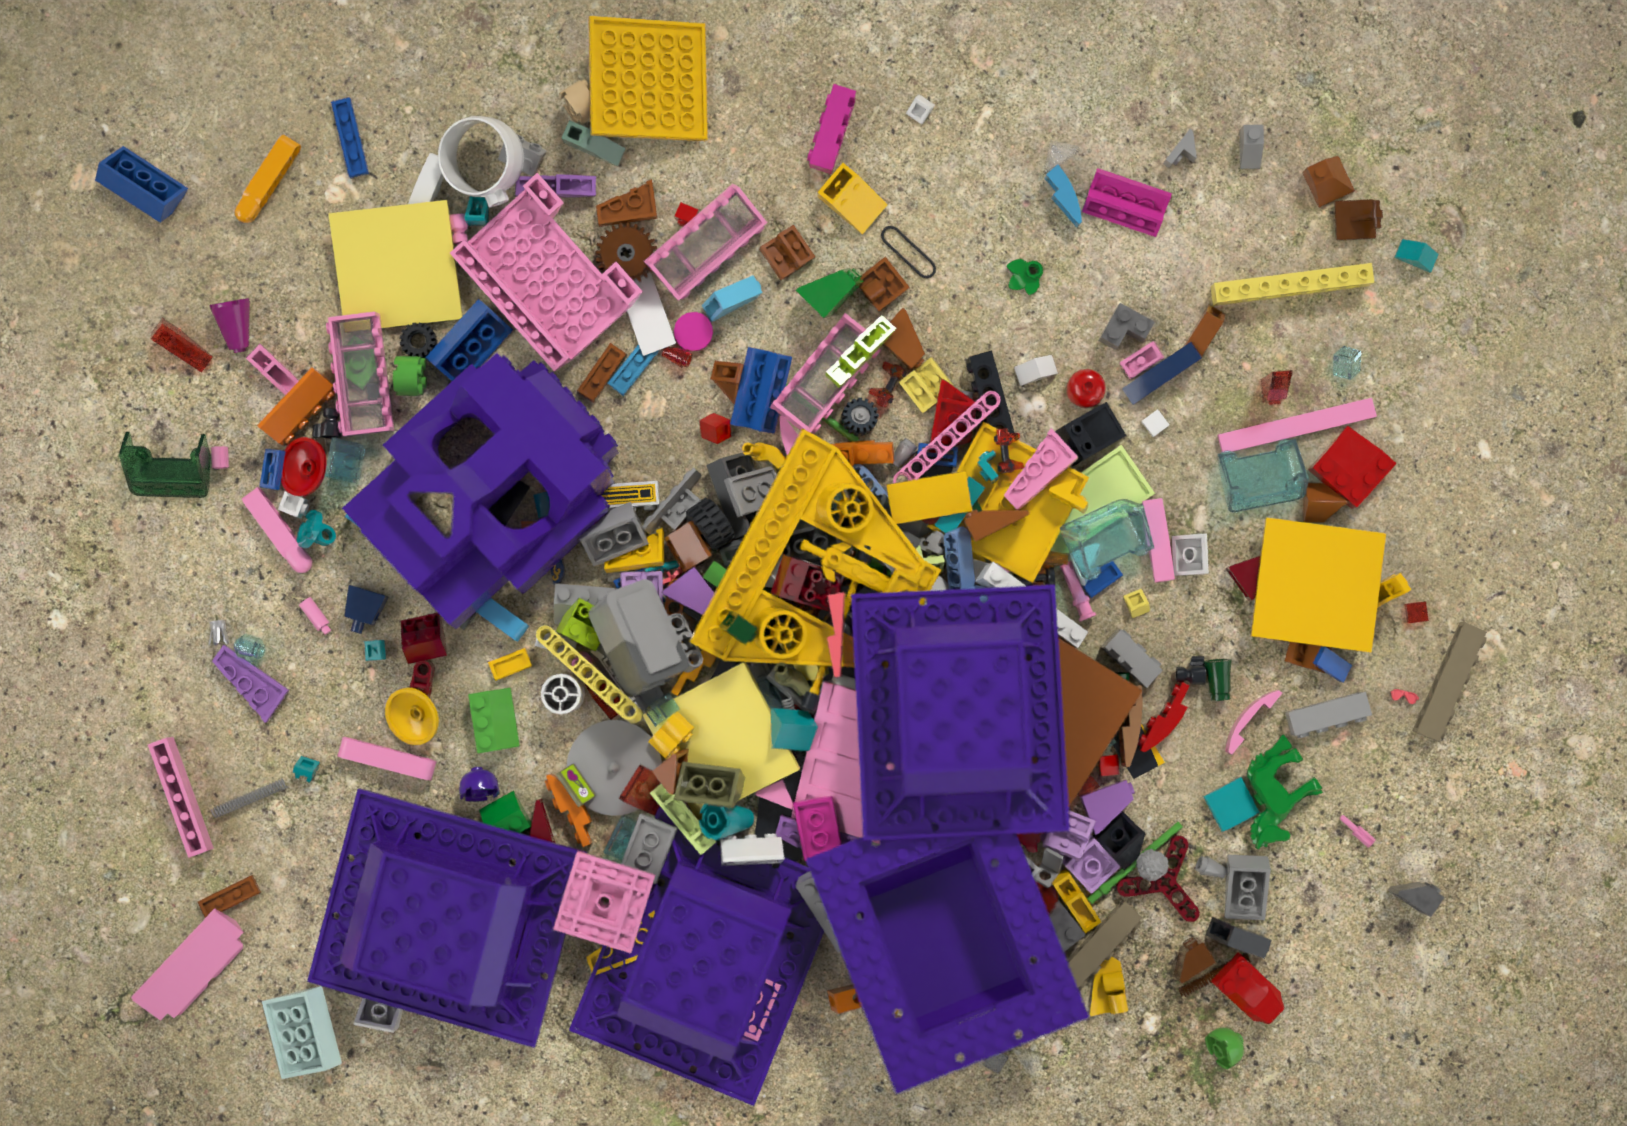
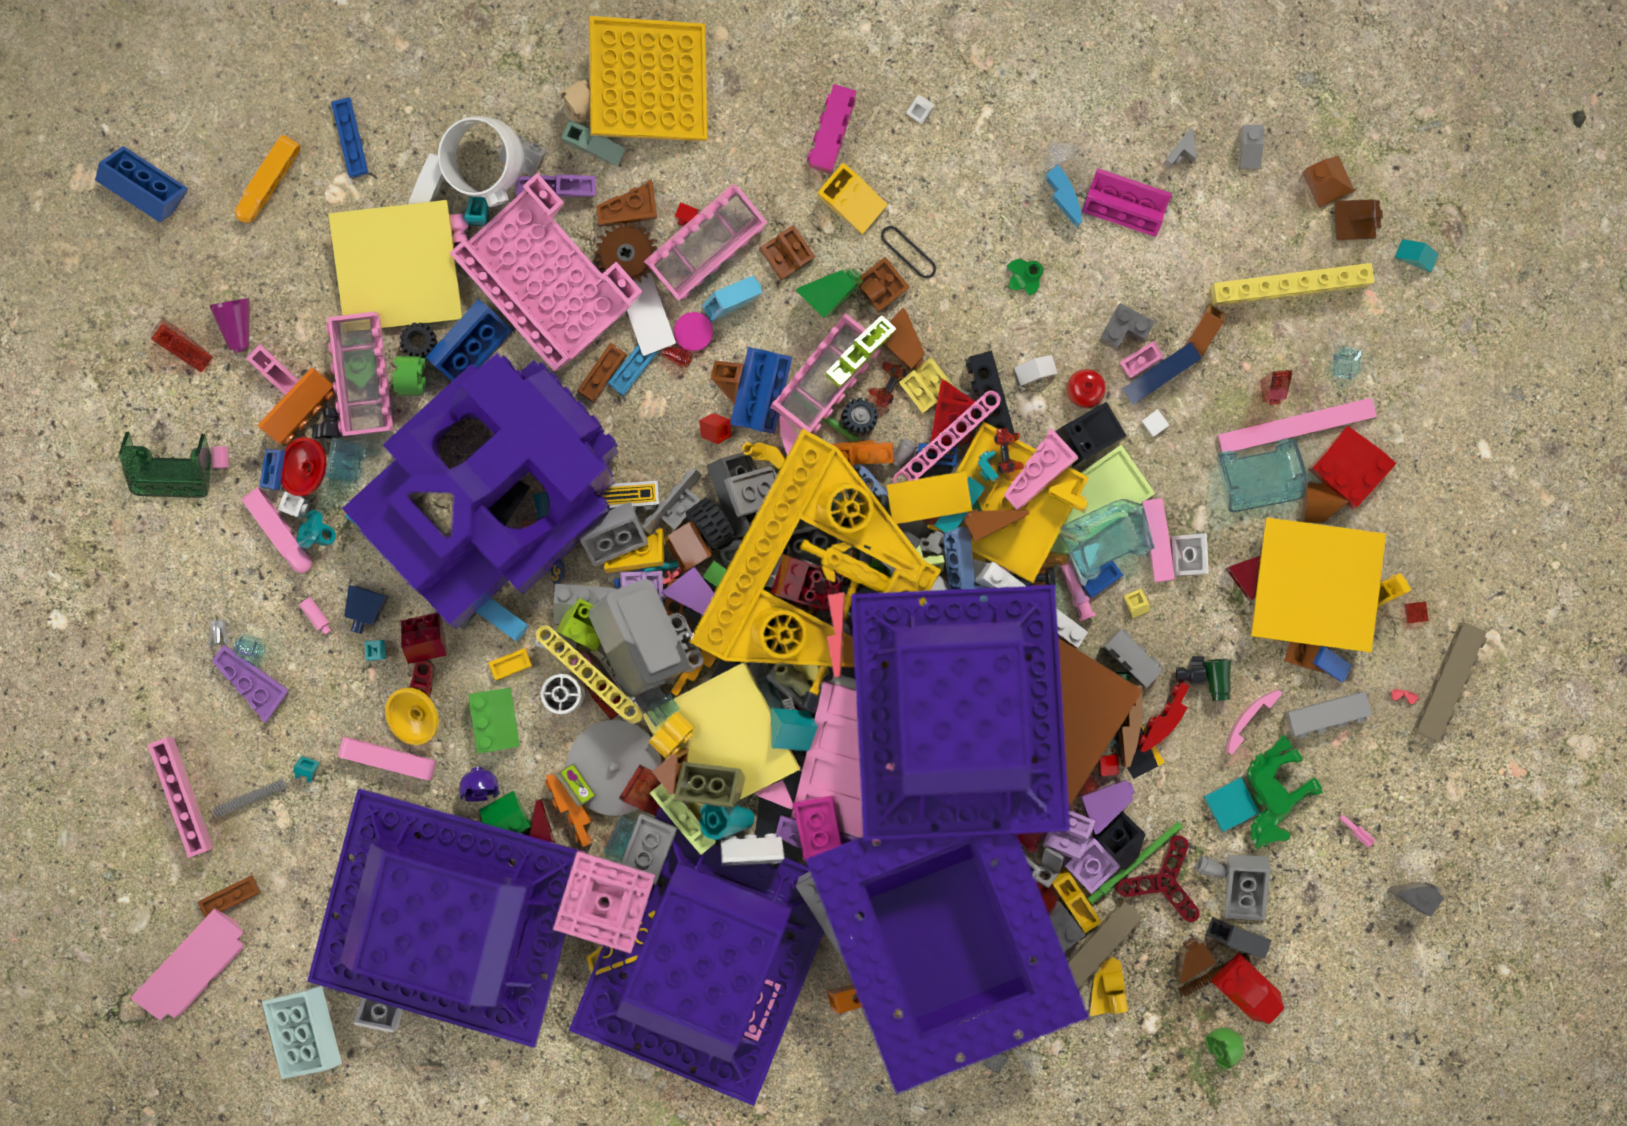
(739, 627): dark green brick -> none
(1152, 865): light grey piece -> none

